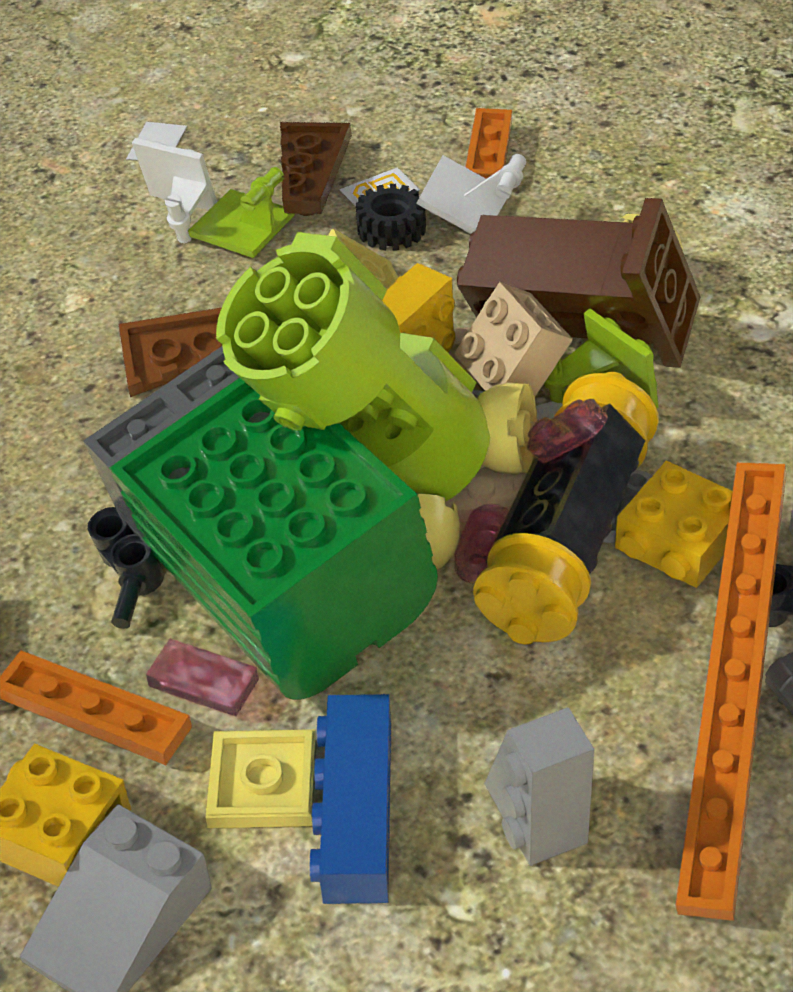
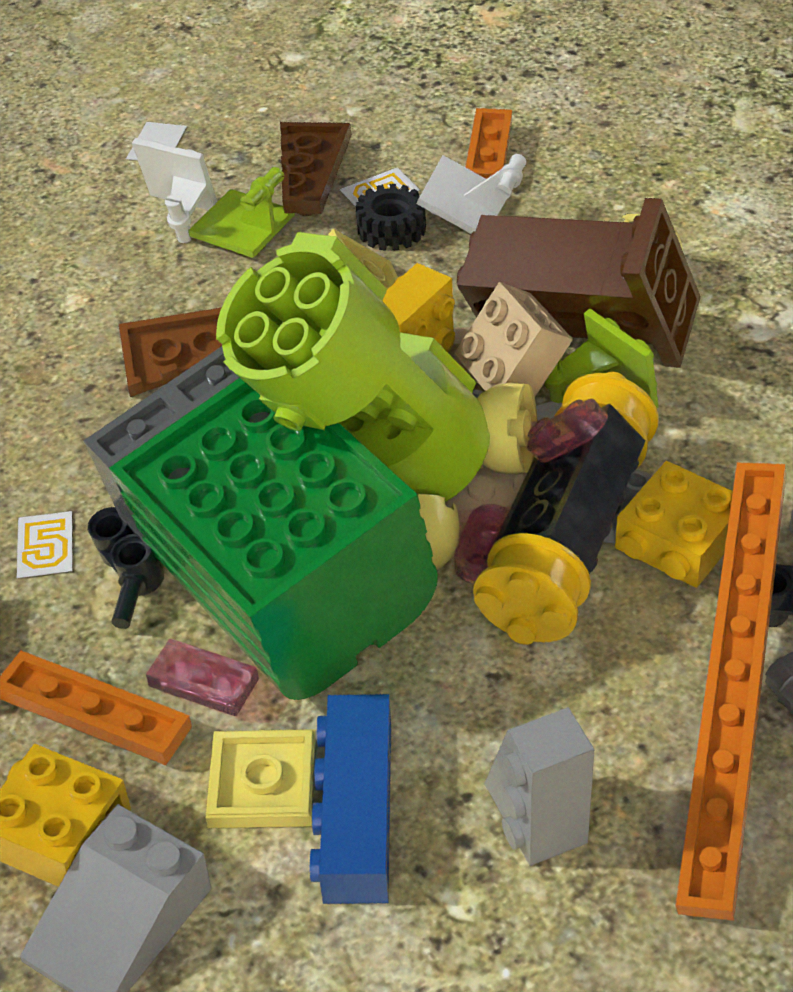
(44, 544): none -> white sticker

